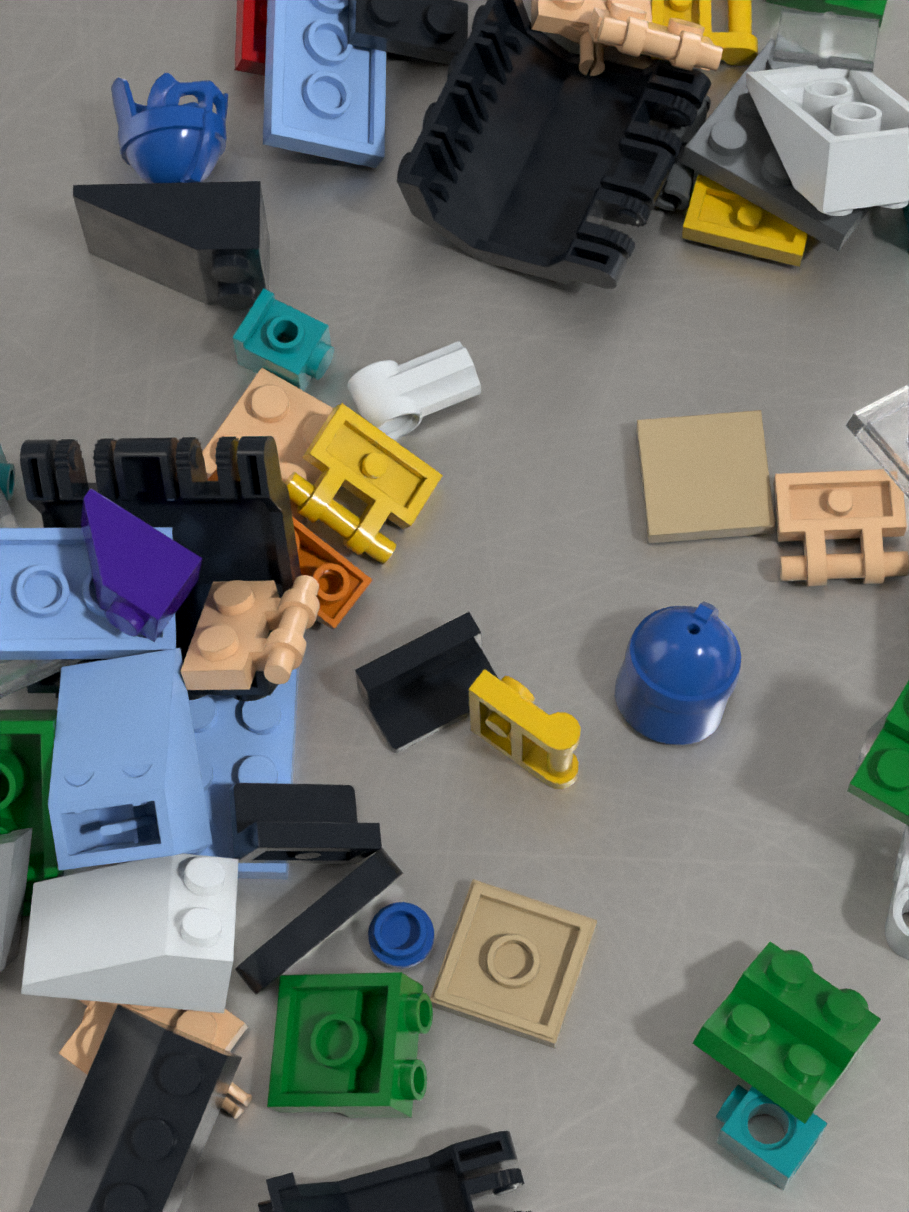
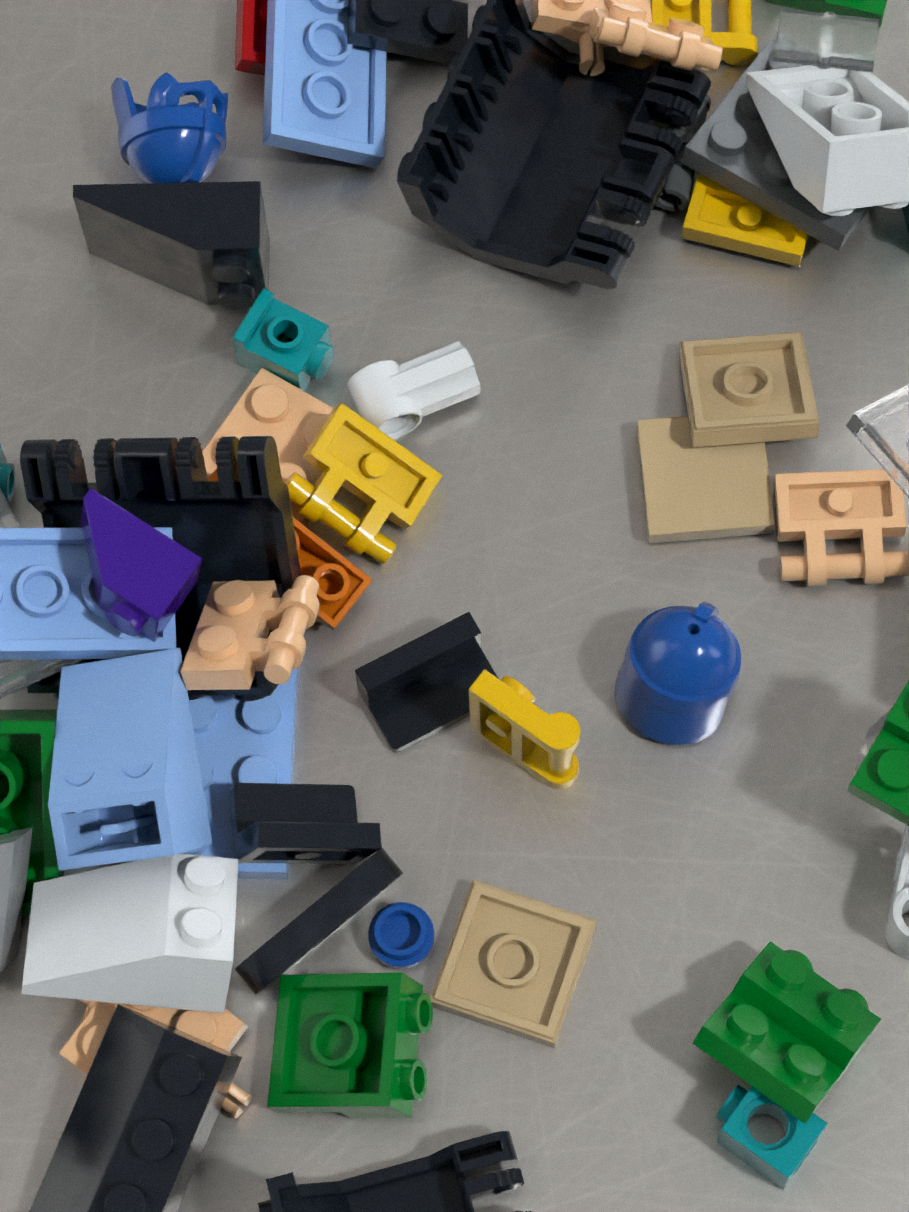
(748, 389): none -> tan tile

